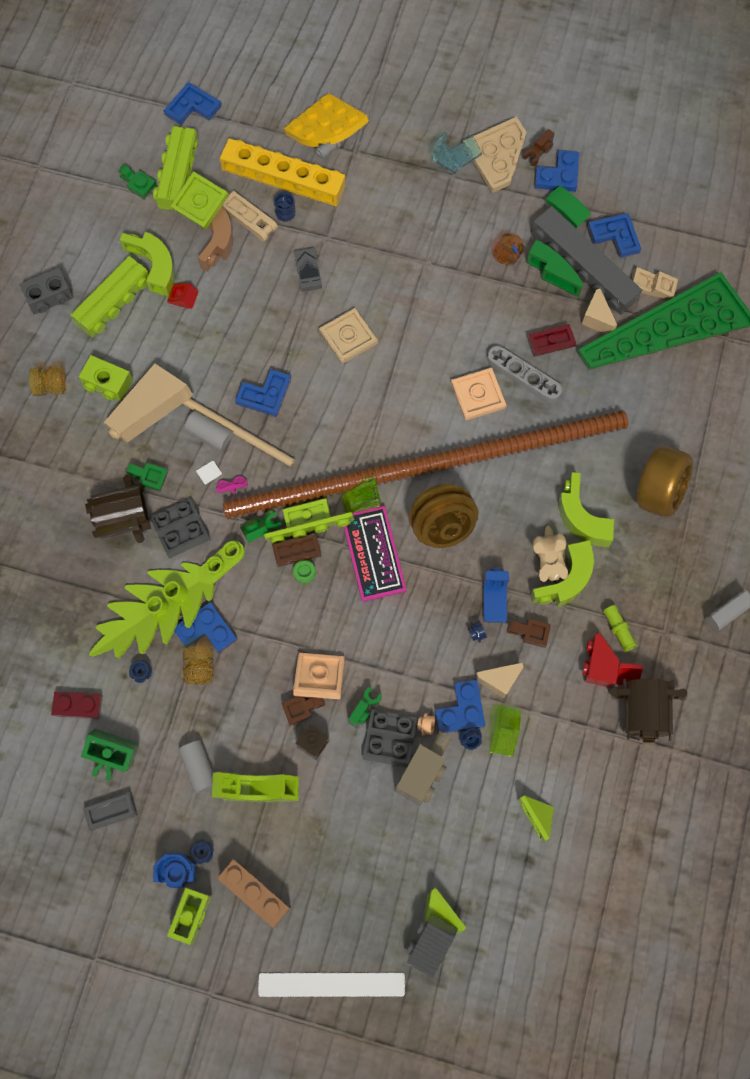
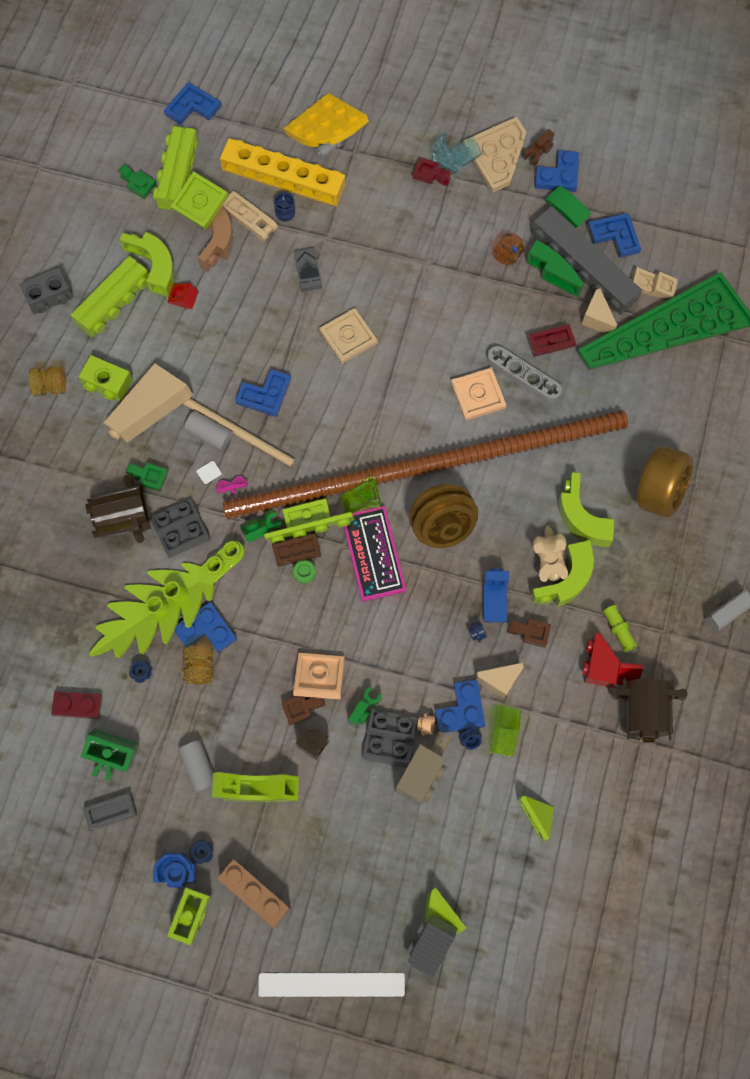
(428, 171): none -> dark red plate

